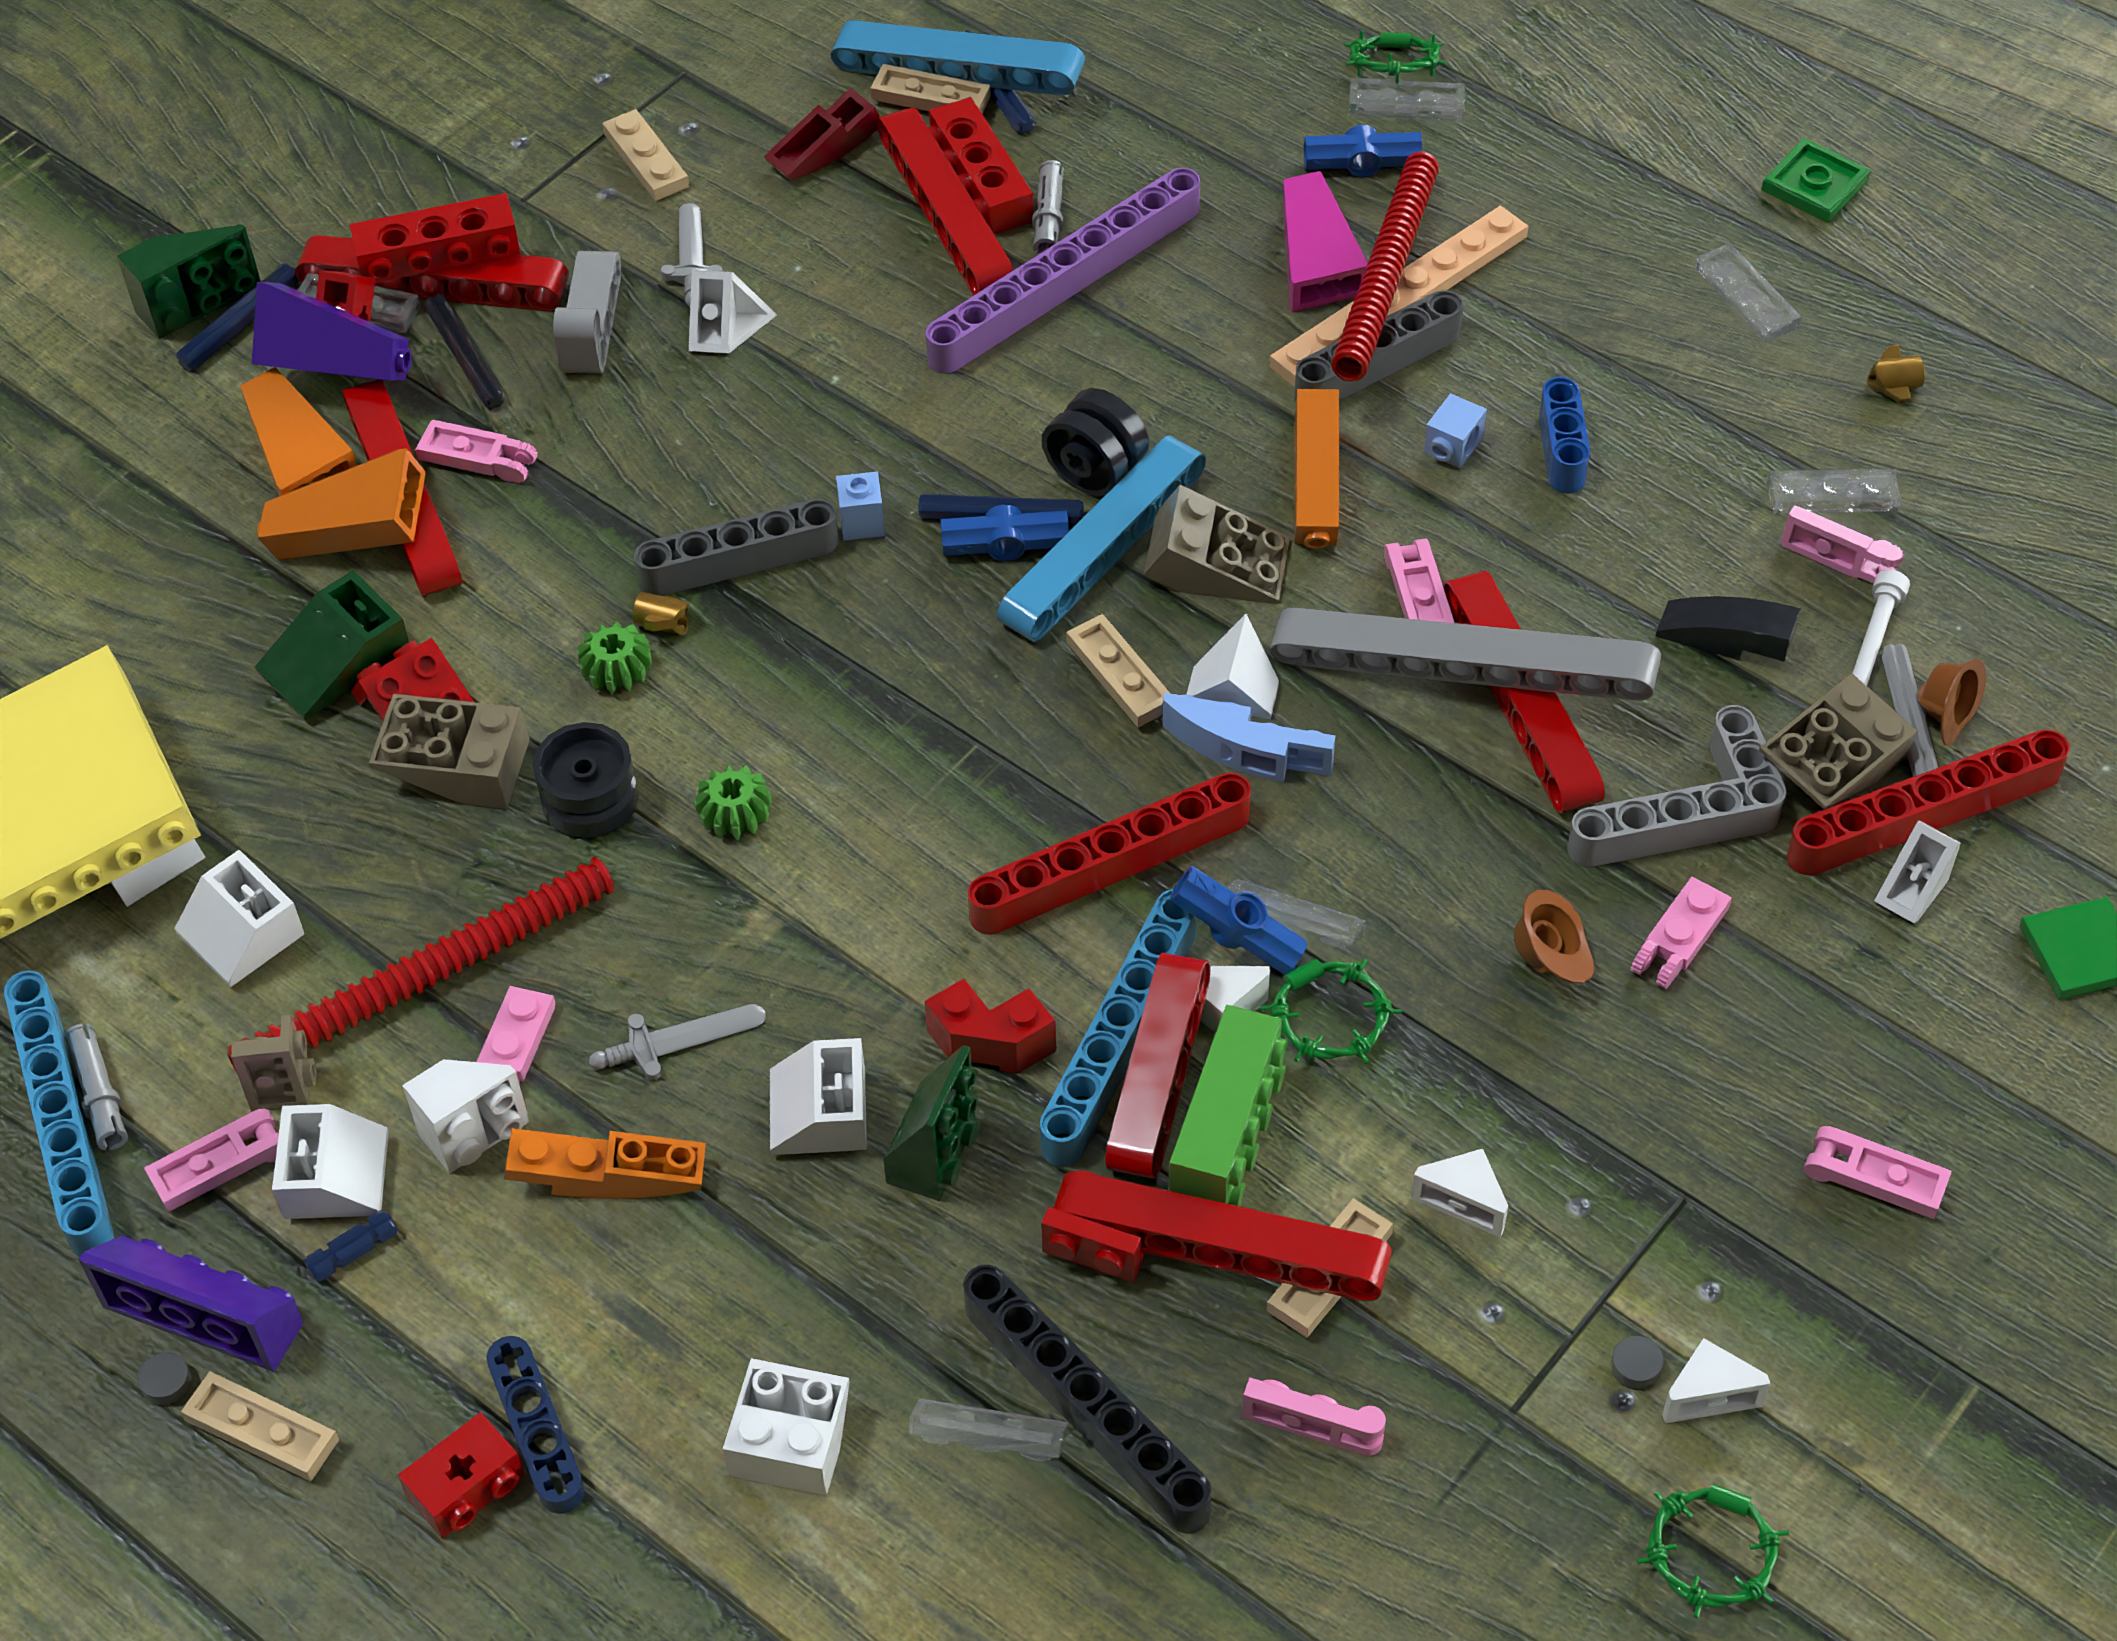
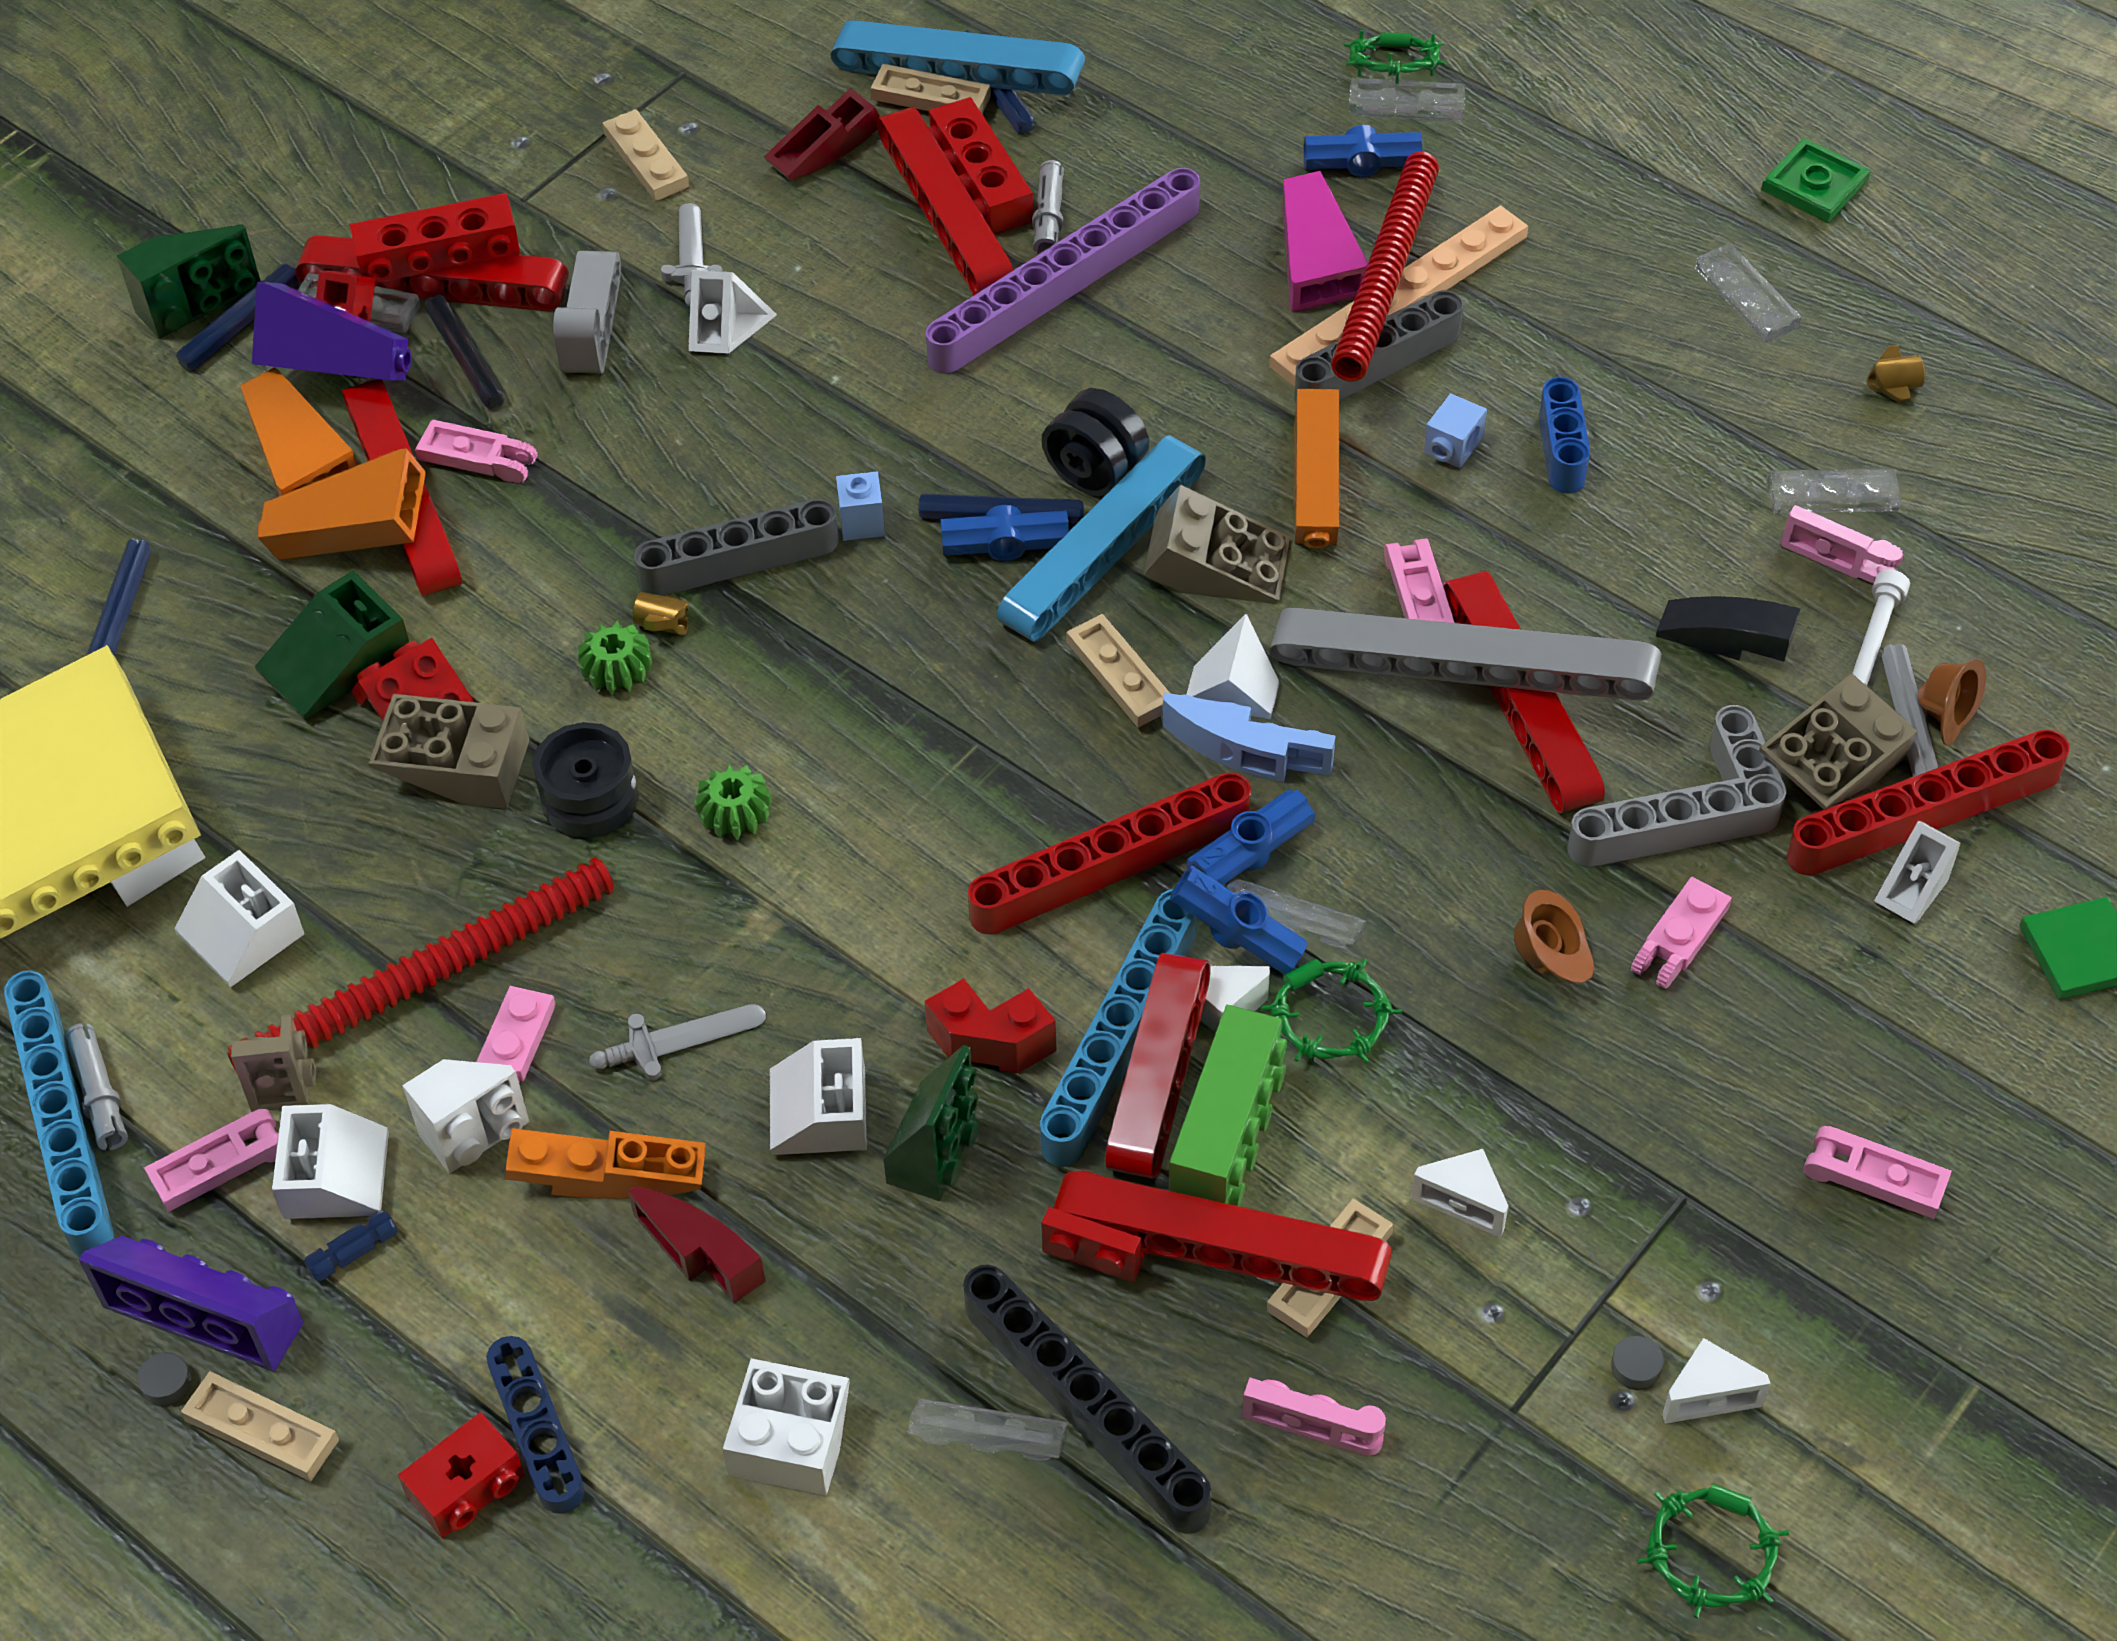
(121, 596): none -> dark blue axle
(698, 1242): none -> dark red slope
(1267, 830): none -> blue piece

